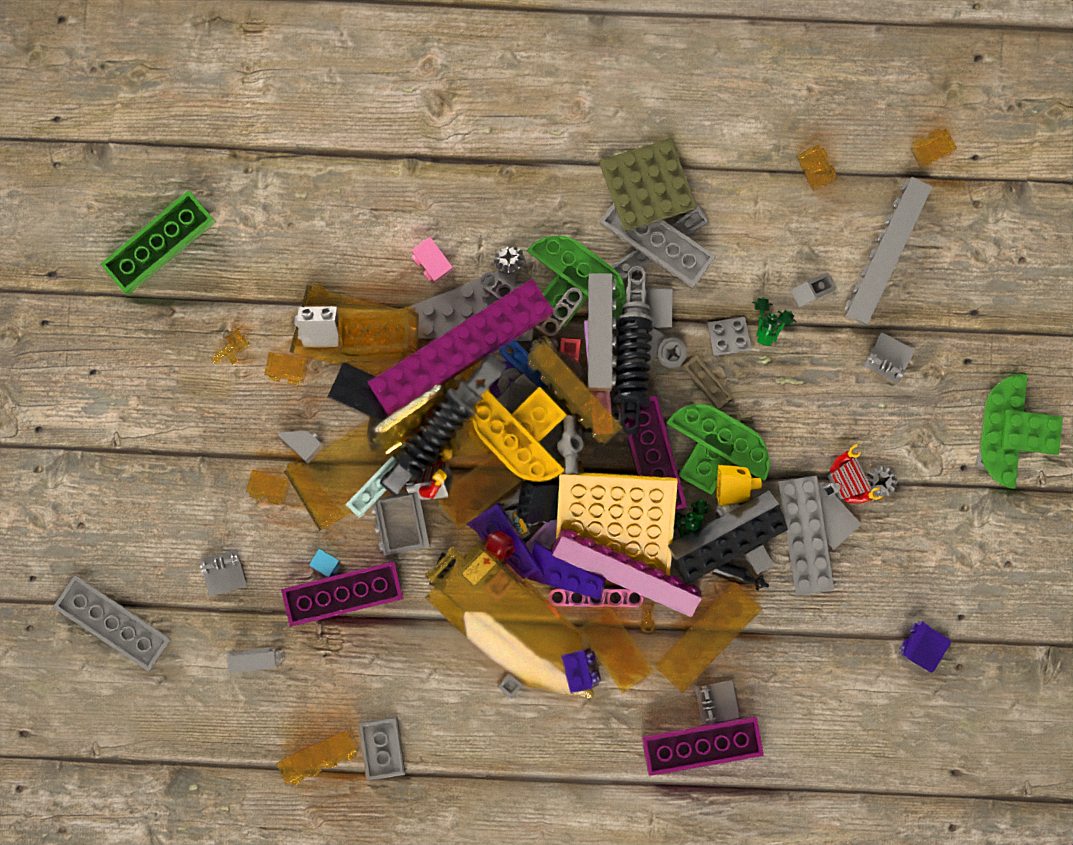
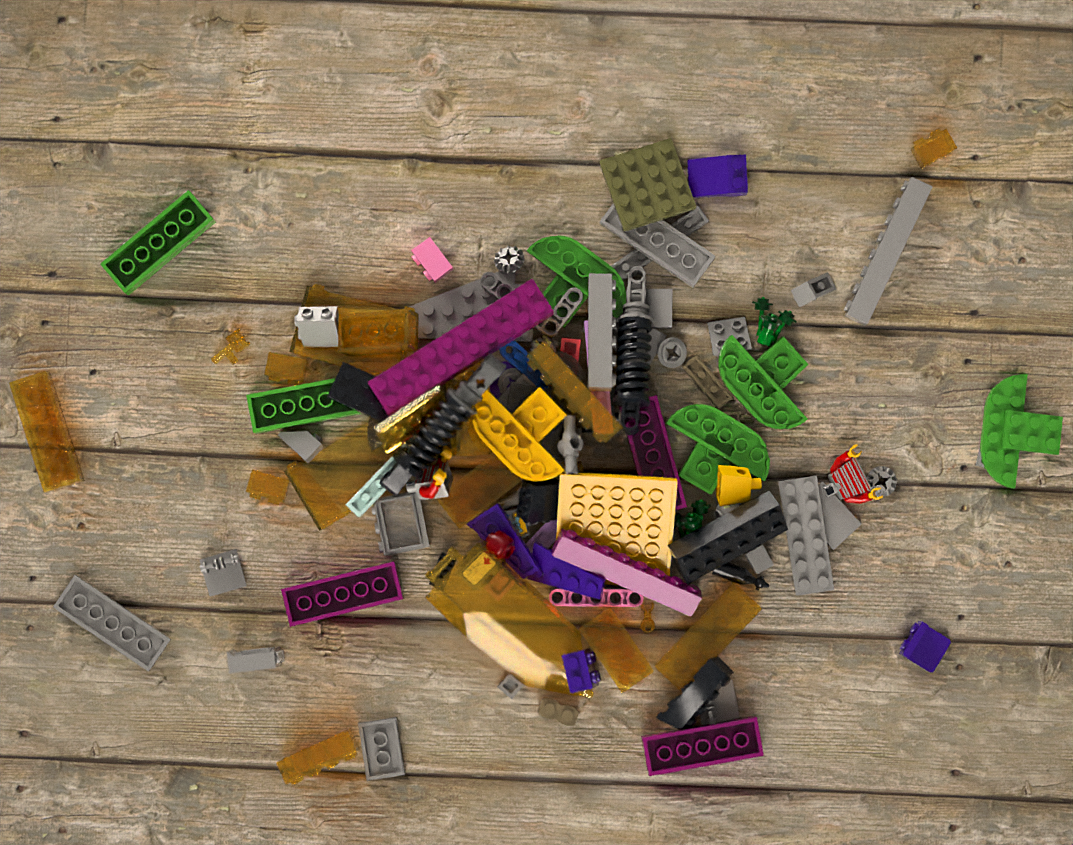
(46, 432): none -> clear yellow brick
(294, 406): none -> bright green brick
(325, 563): medium azure brick -> none
(563, 713): none -> dark tan brick
(697, 694): none -> black wedge
(718, 176): none -> dark purple slope
(761, 382): none -> bright green plate
(816, 167): clear yellow brick -> none
(889, 358): light grey hinge -> none

